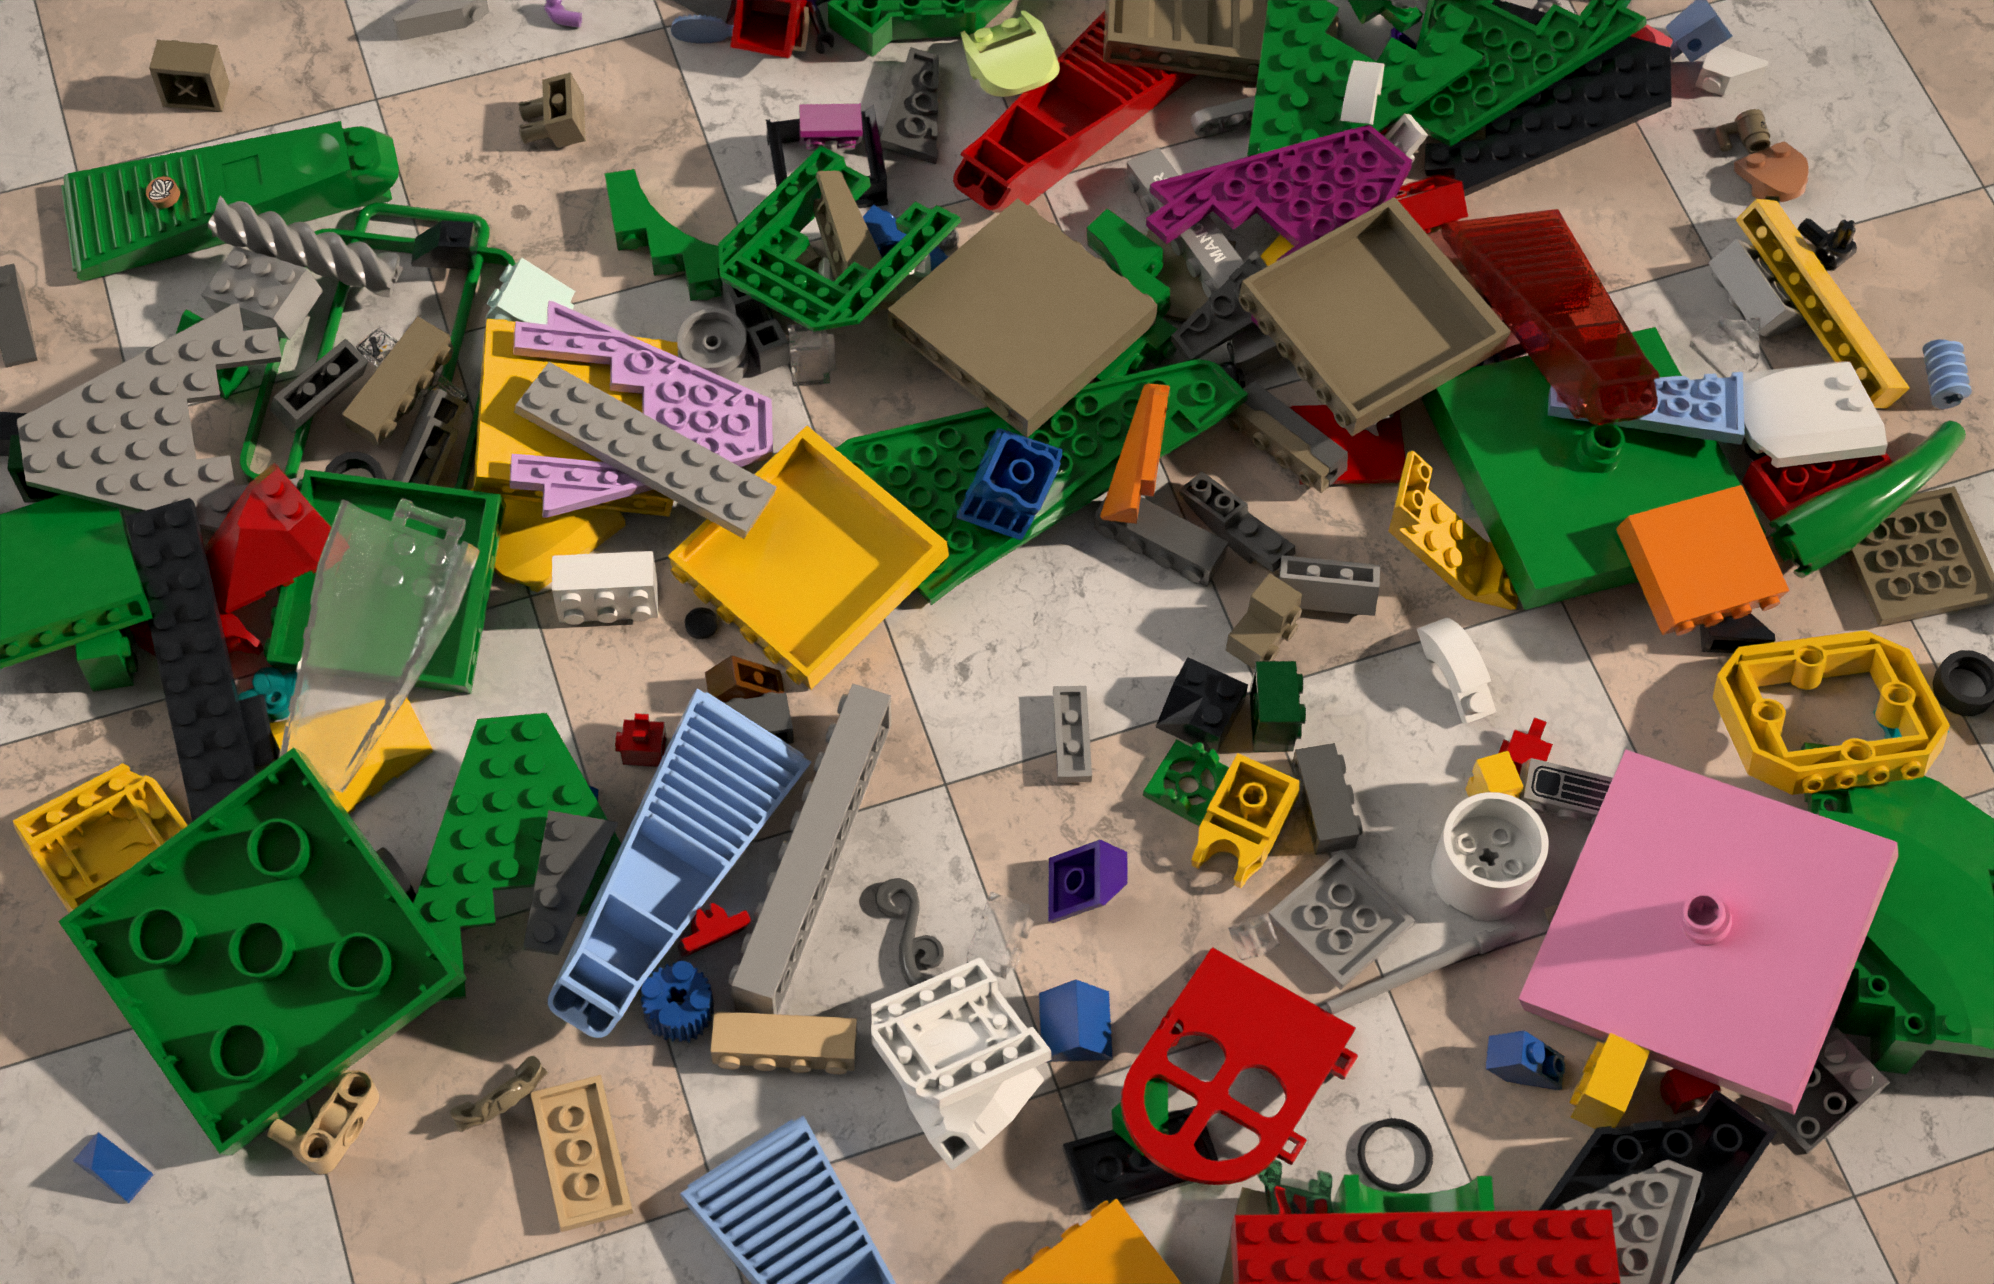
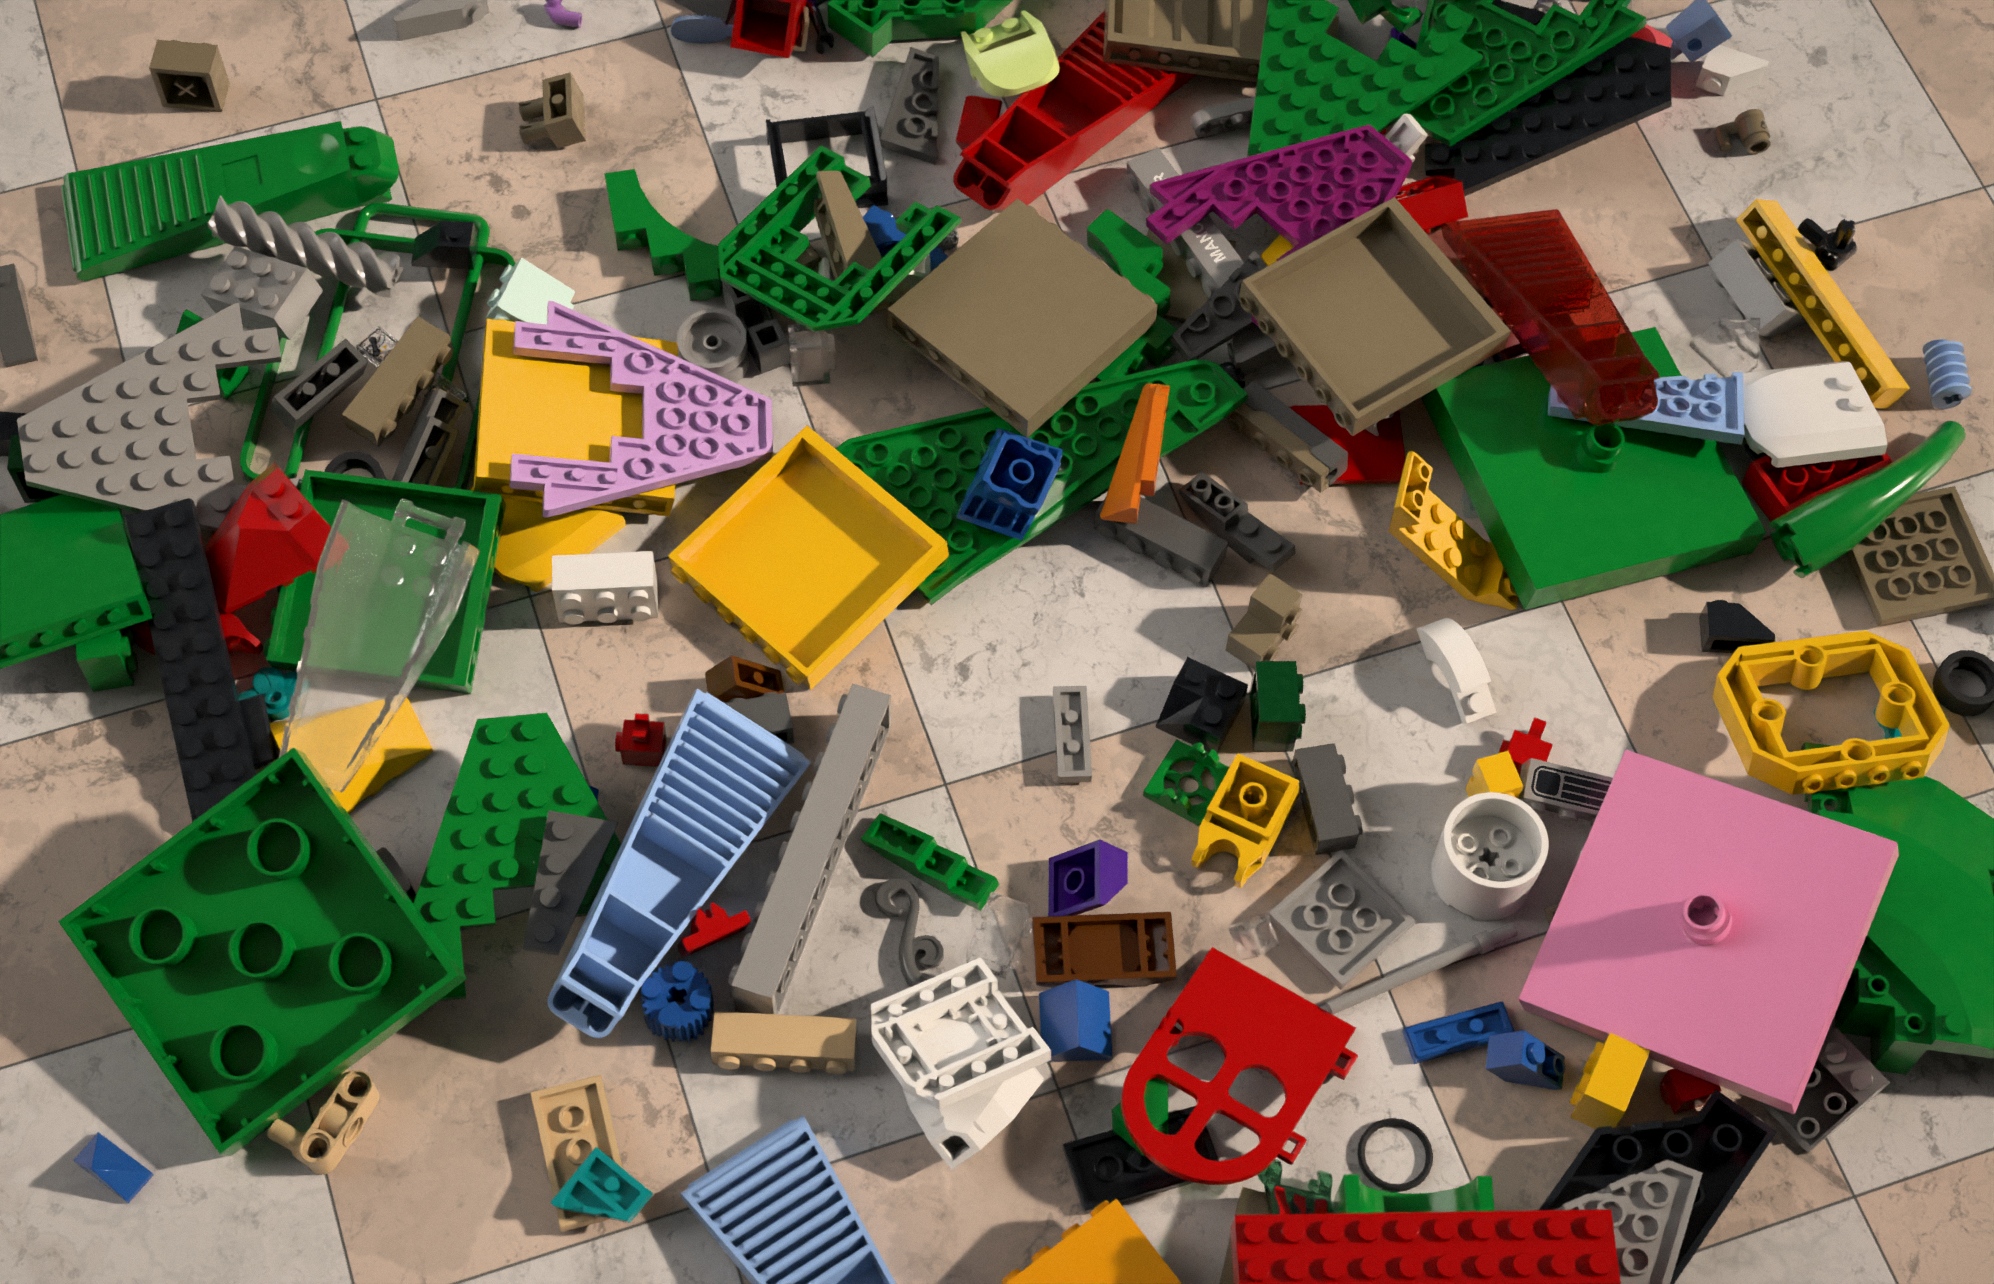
(97, 832): yellow wedge -> none
(162, 192): tile -> none
(500, 1099): dark tan piece -> none
(602, 1190): none -> teal wing
(645, 449): light grey plate -> none
(701, 623): black piece -> none
(830, 125): magenta slope -> none
(929, 862): none -> green slope
(976, 118): none -> red slope
(1104, 949): none -> reddish brown slope
(1333, 584): light grey brick -> none
(1362, 92): white slope -> none
(1456, 1032): none -> blue tile
(1702, 560): orange brick -> none
(1775, 172): nougat slope -> none

